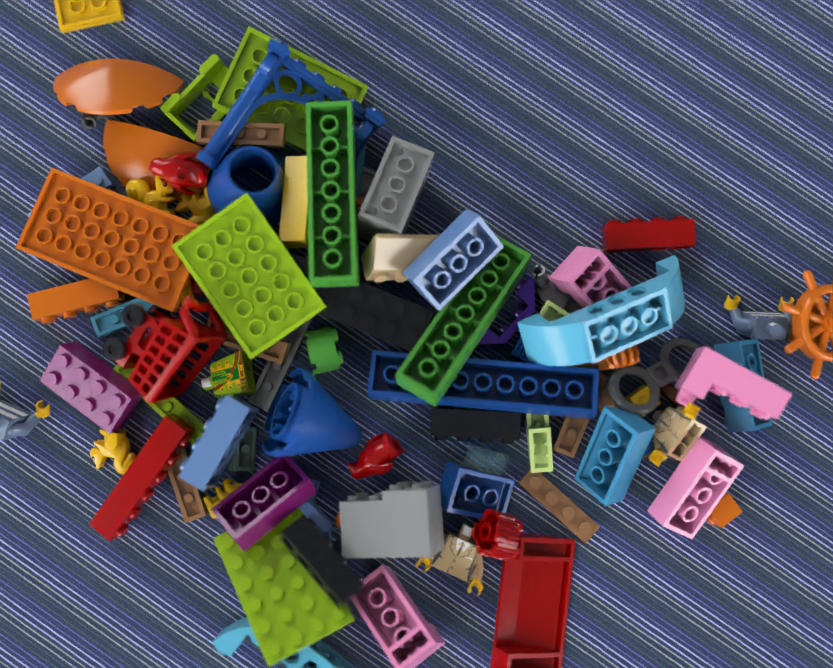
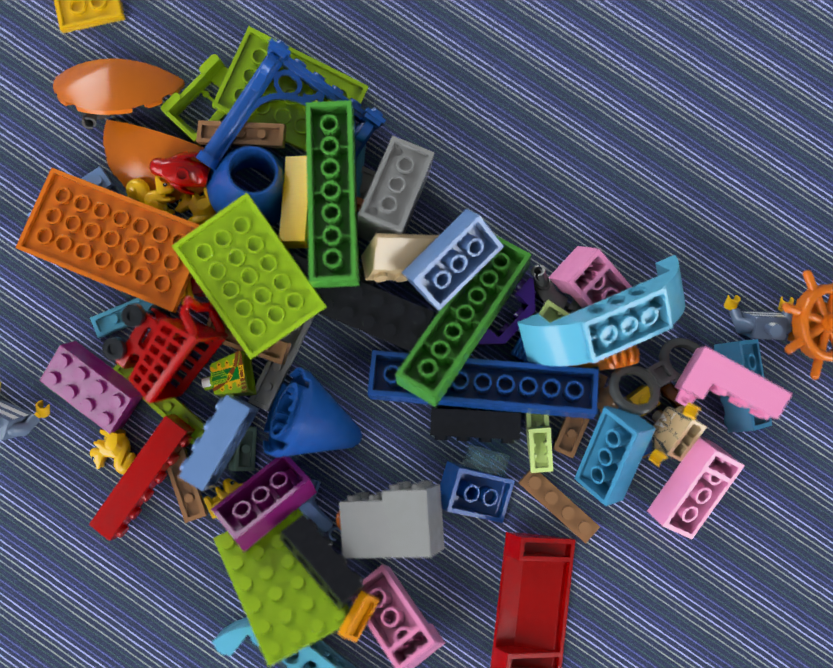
(71, 299): orange brick -> none
(322, 350): bright green brick -> none
(358, 616): none -> light orange tile
(376, 457): red animal -> none
(458, 558): tan torso -> none
(497, 535): red brick -> none
(648, 235): red brick -> none
(724, 511): orange brick -> none

